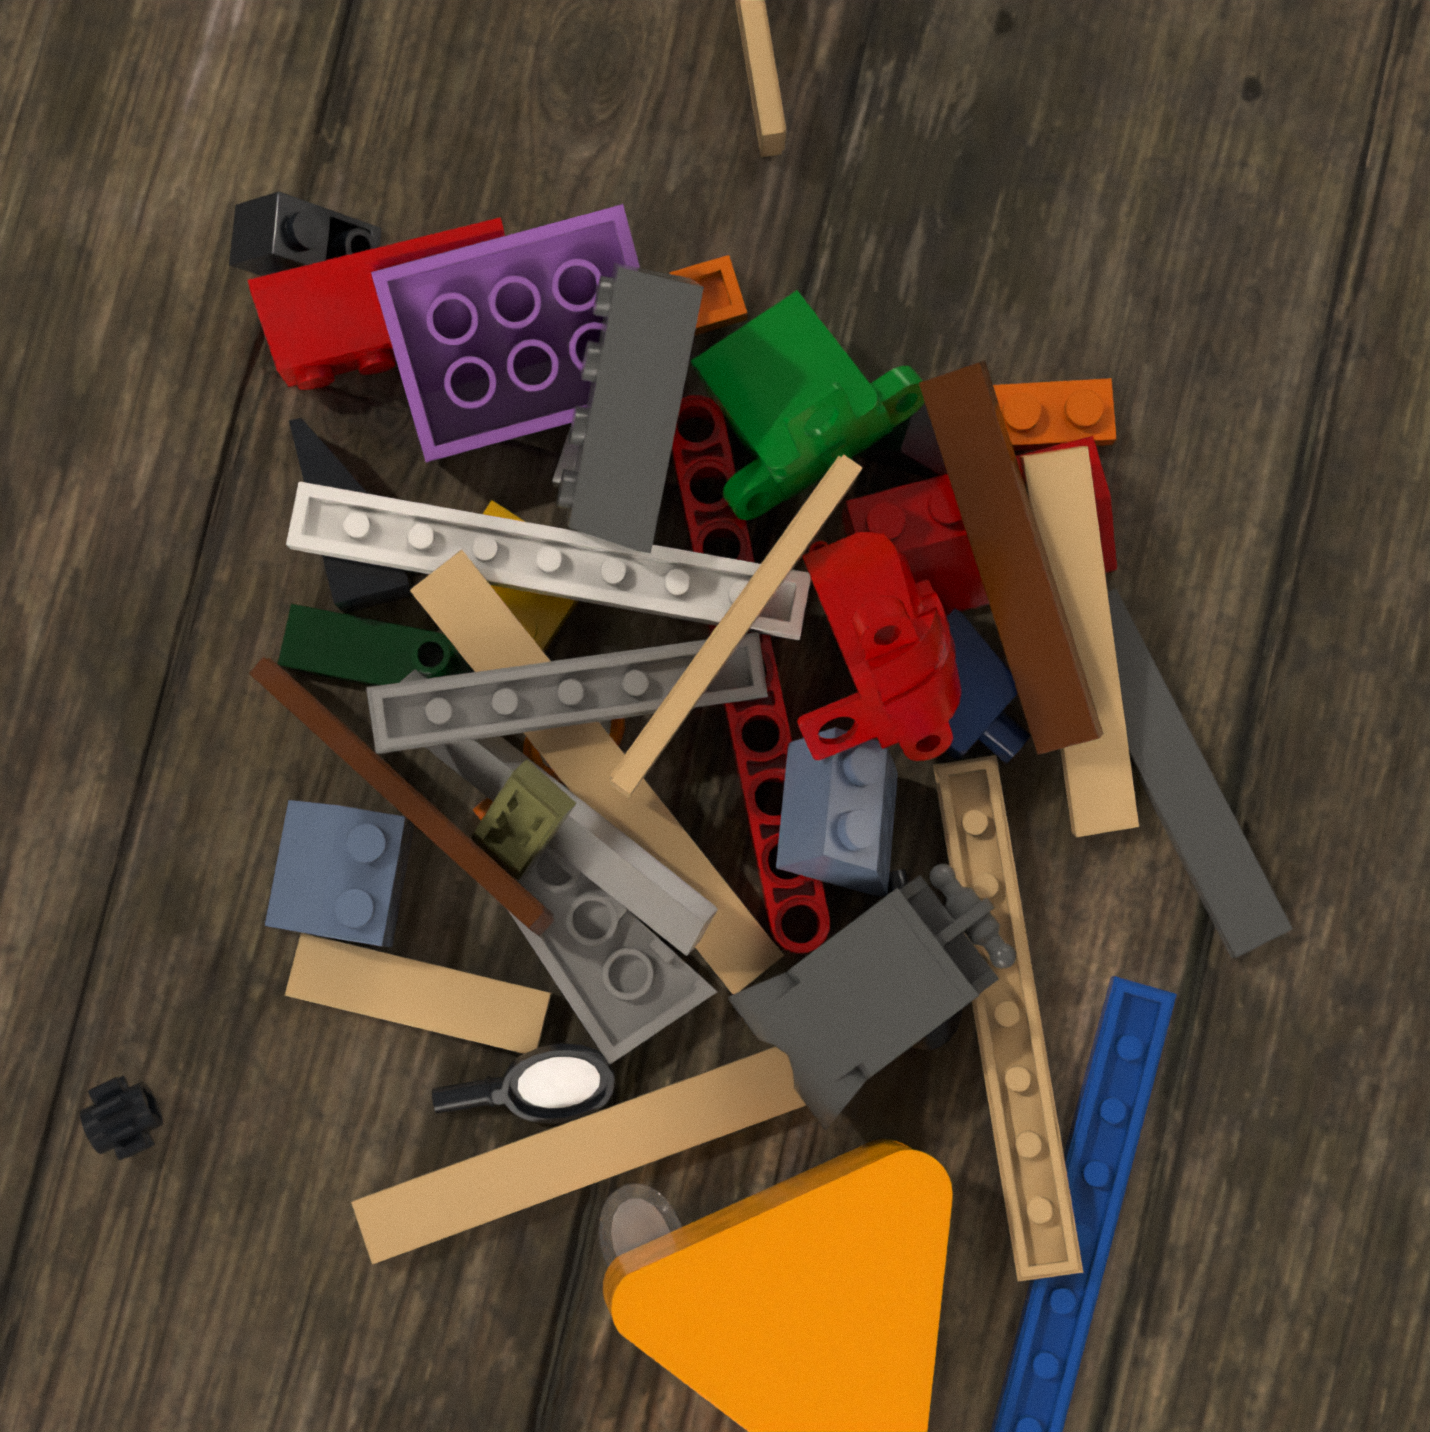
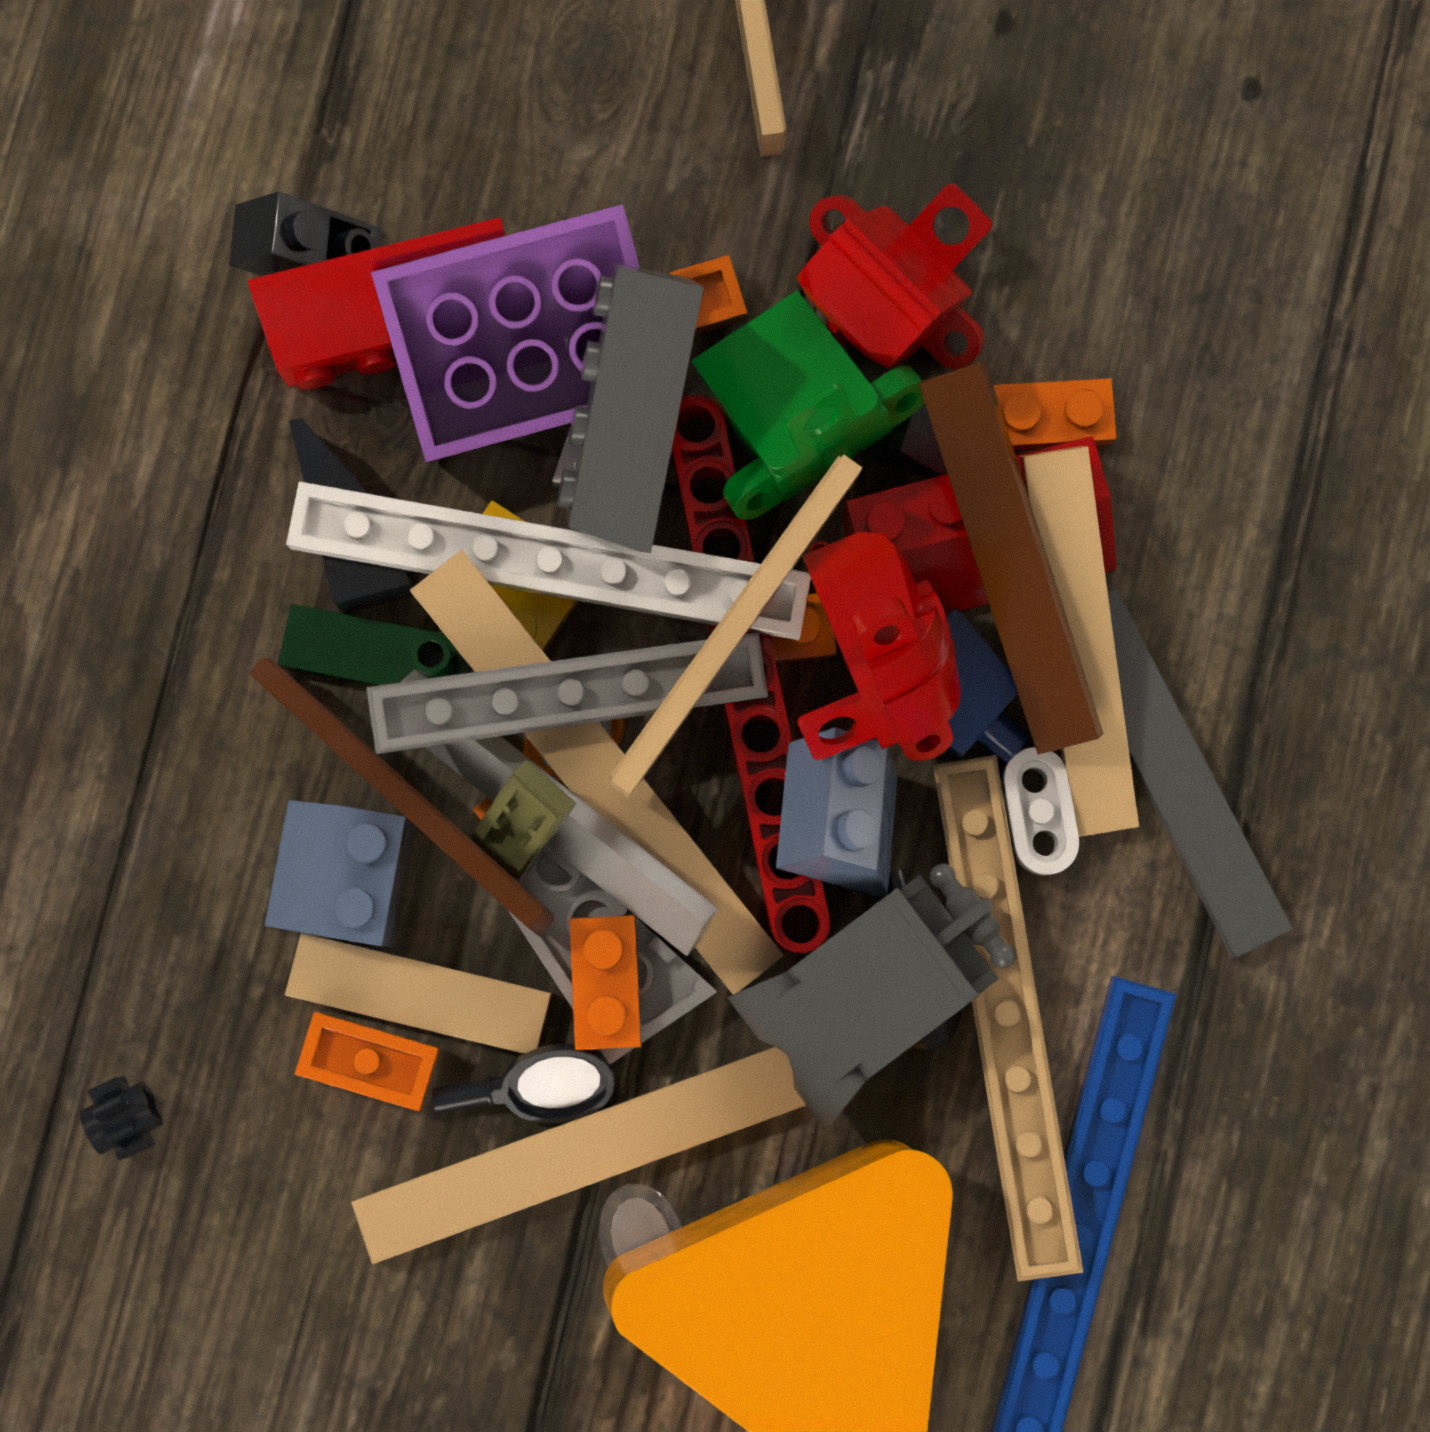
(367, 1061): none -> orange plate
(605, 982): none -> orange plate
(815, 640): none -> orange plate
(894, 282): none -> red piece
(1042, 811): none -> white plate

